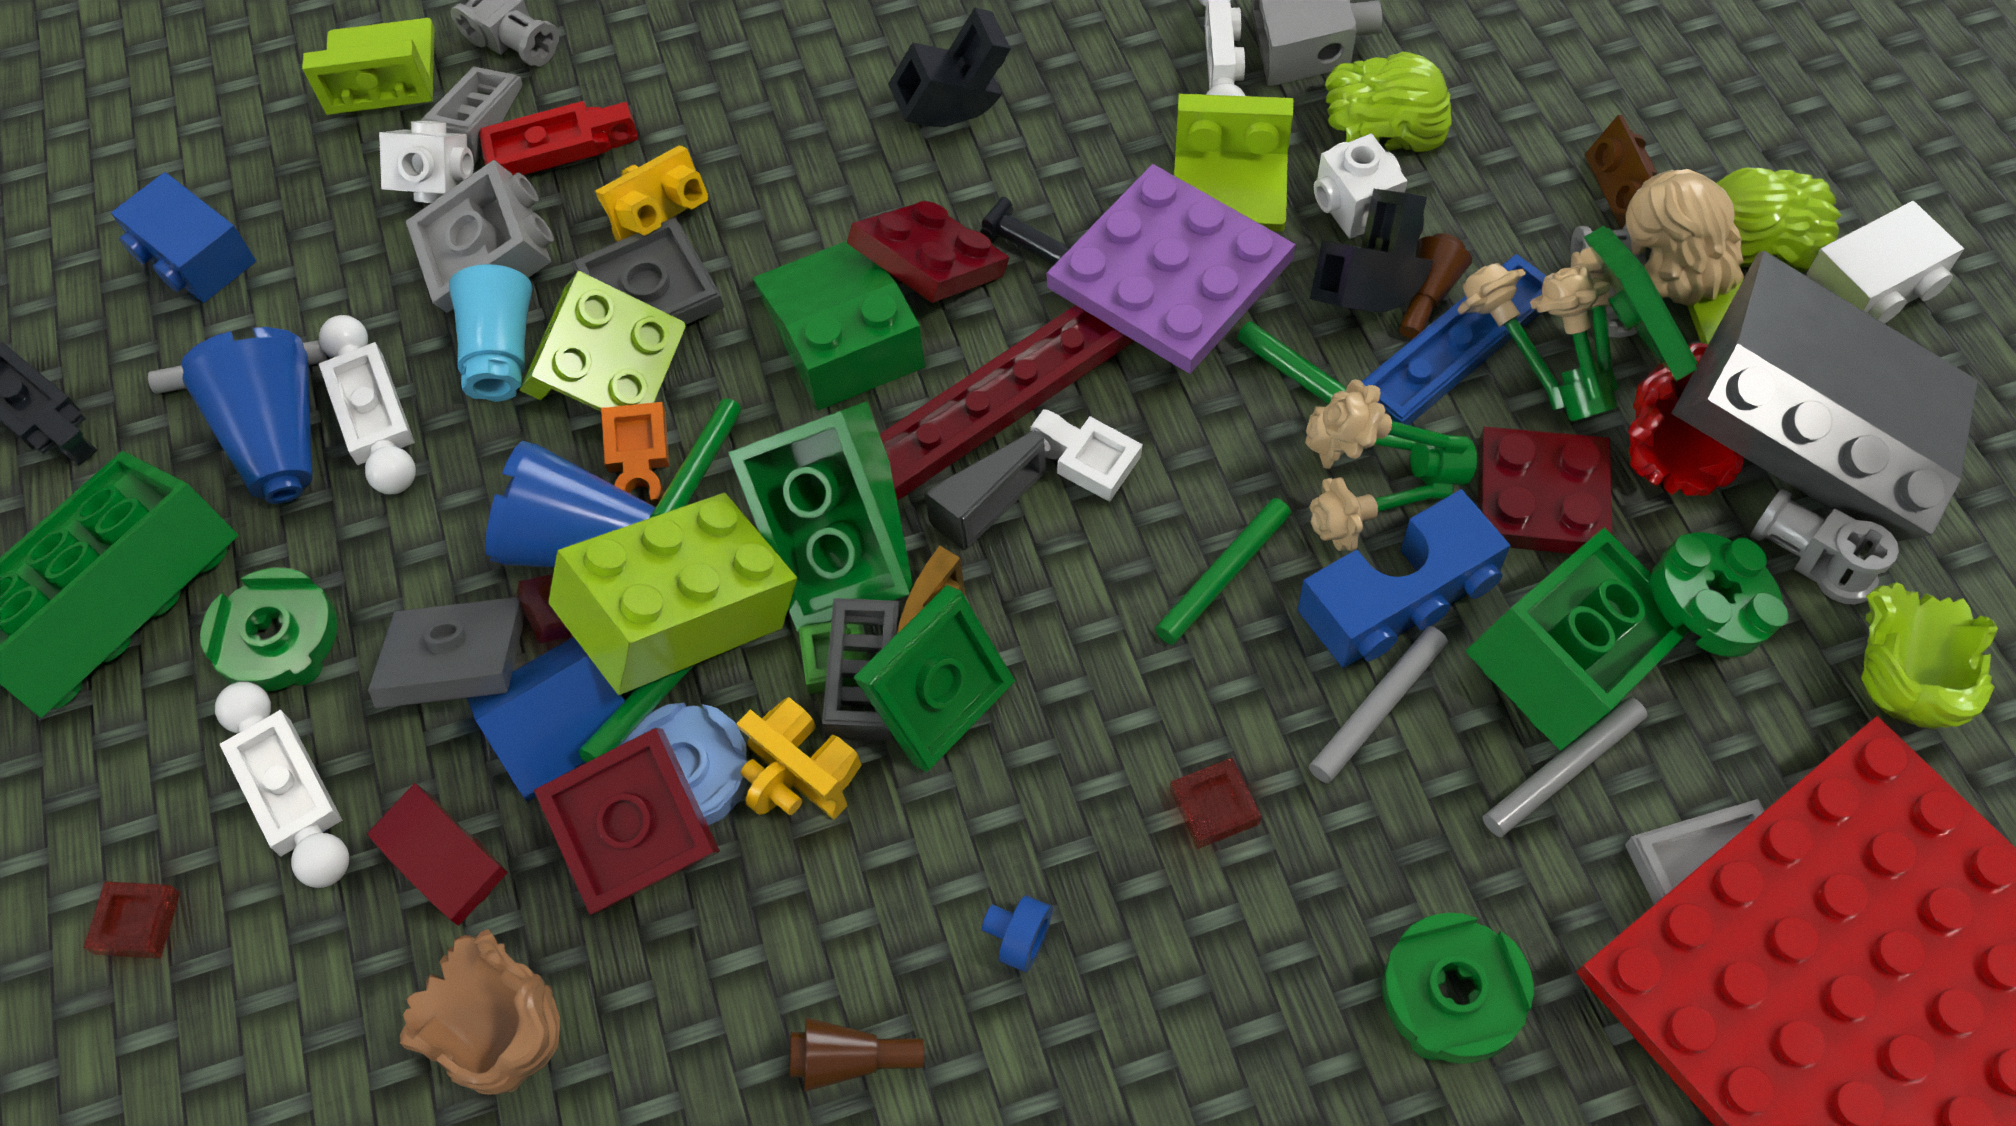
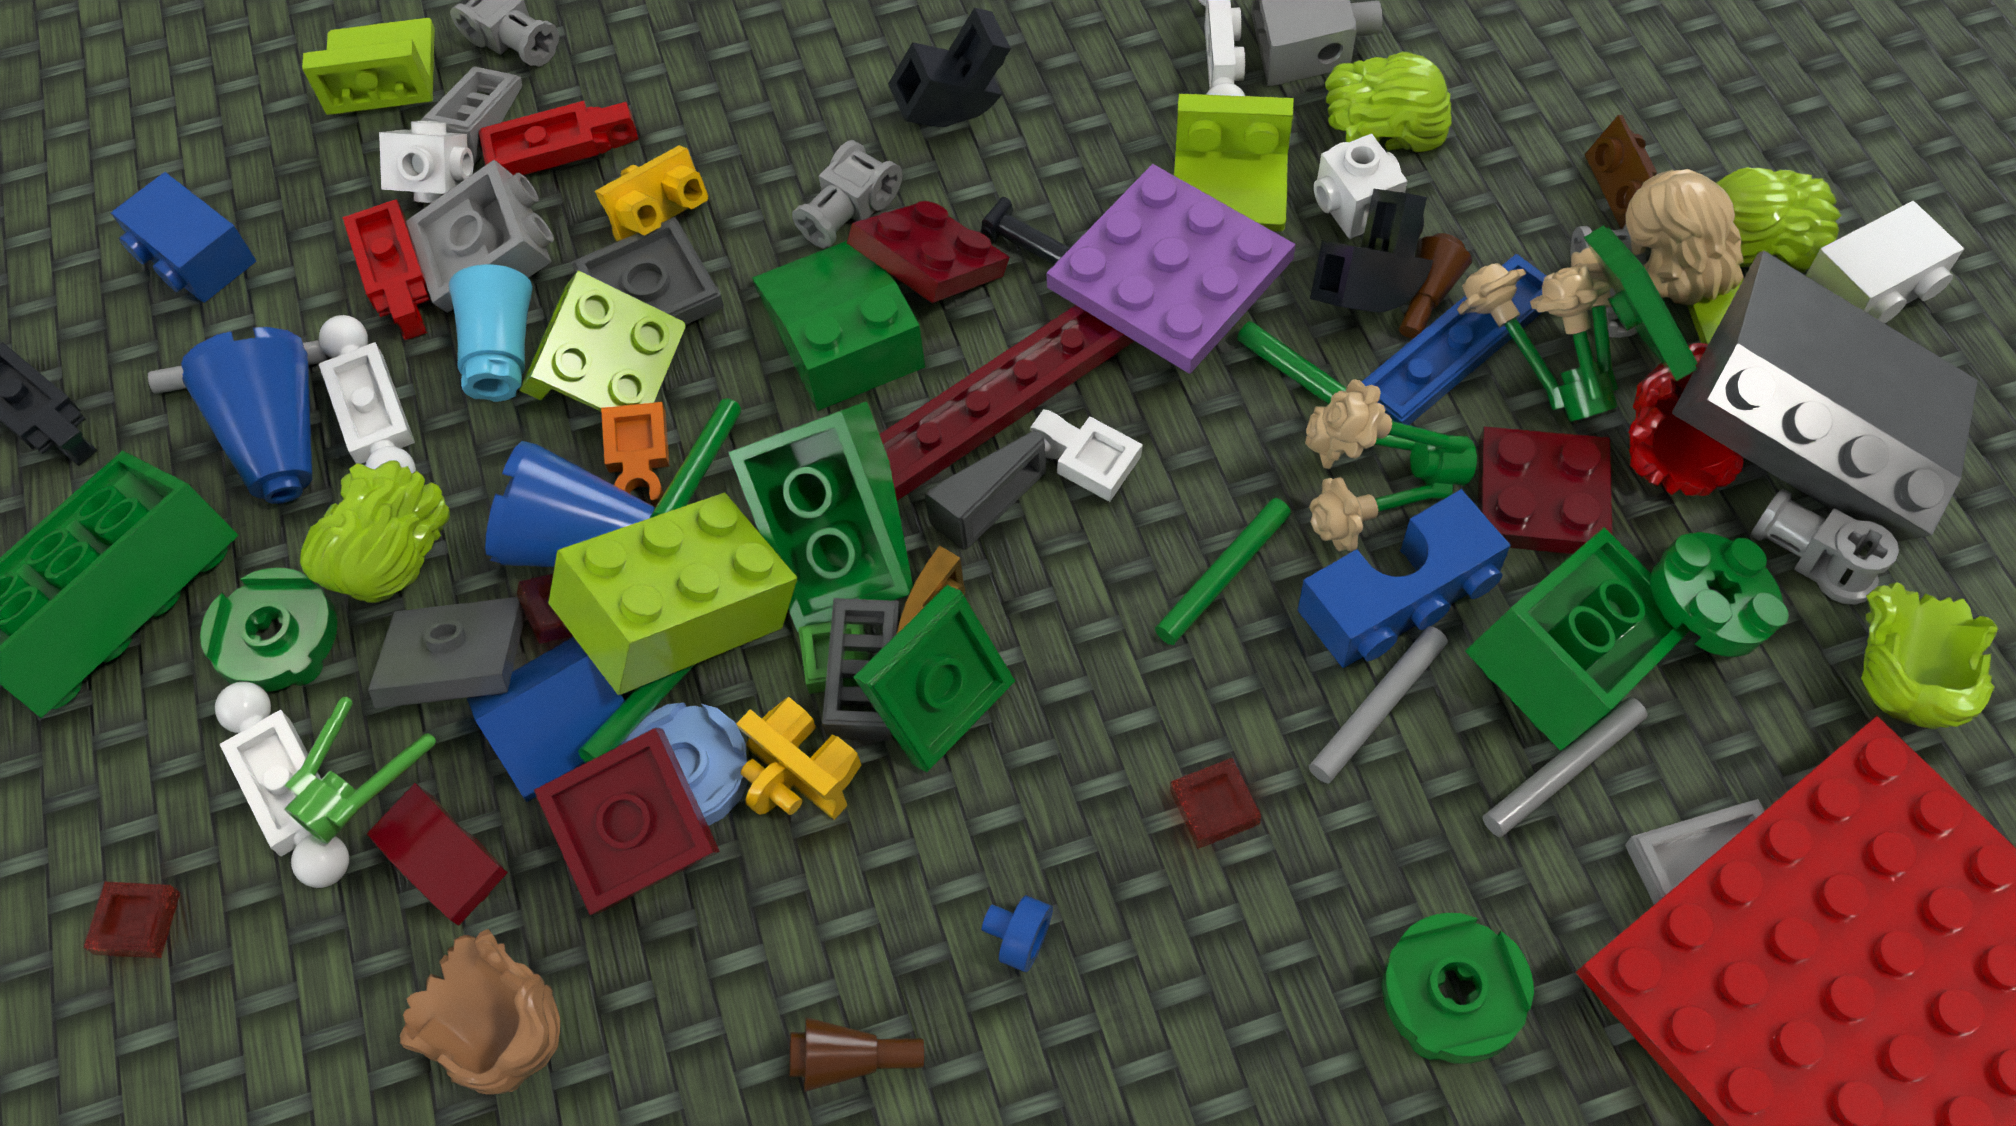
(330, 803): none -> bright green plant
(376, 534): none -> lime hair
(389, 265): none -> red hinge
(848, 191): none -> light grey connector

